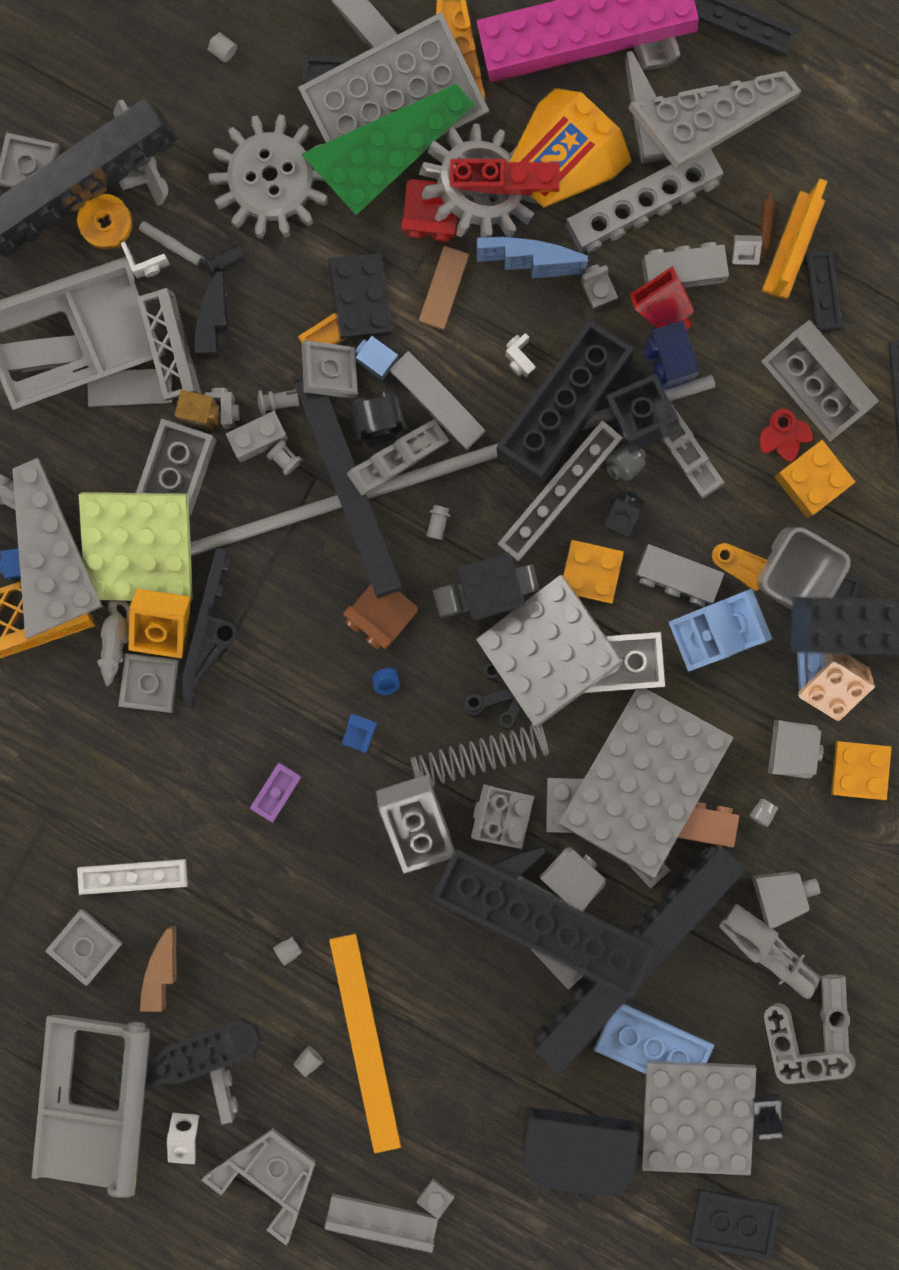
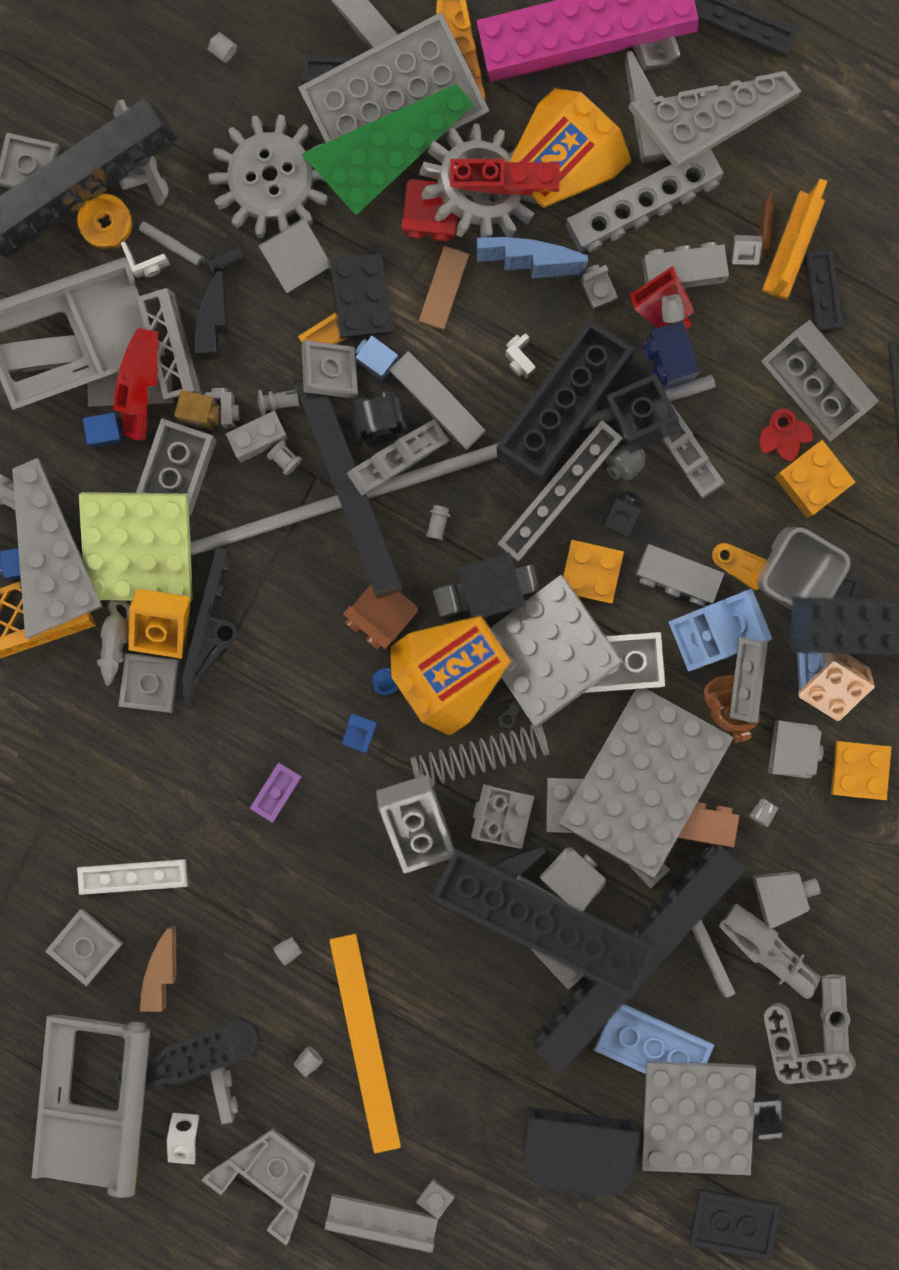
(103, 430): none -> blue panel
(135, 374): none -> red slope
(294, 255): none -> light grey tile
(448, 671): none -> light orange wedge
(672, 308): none -> light grey hose
(712, 960): none -> light grey tile
(719, 698): none -> dark orange helmet
(748, 679): none -> light grey tile

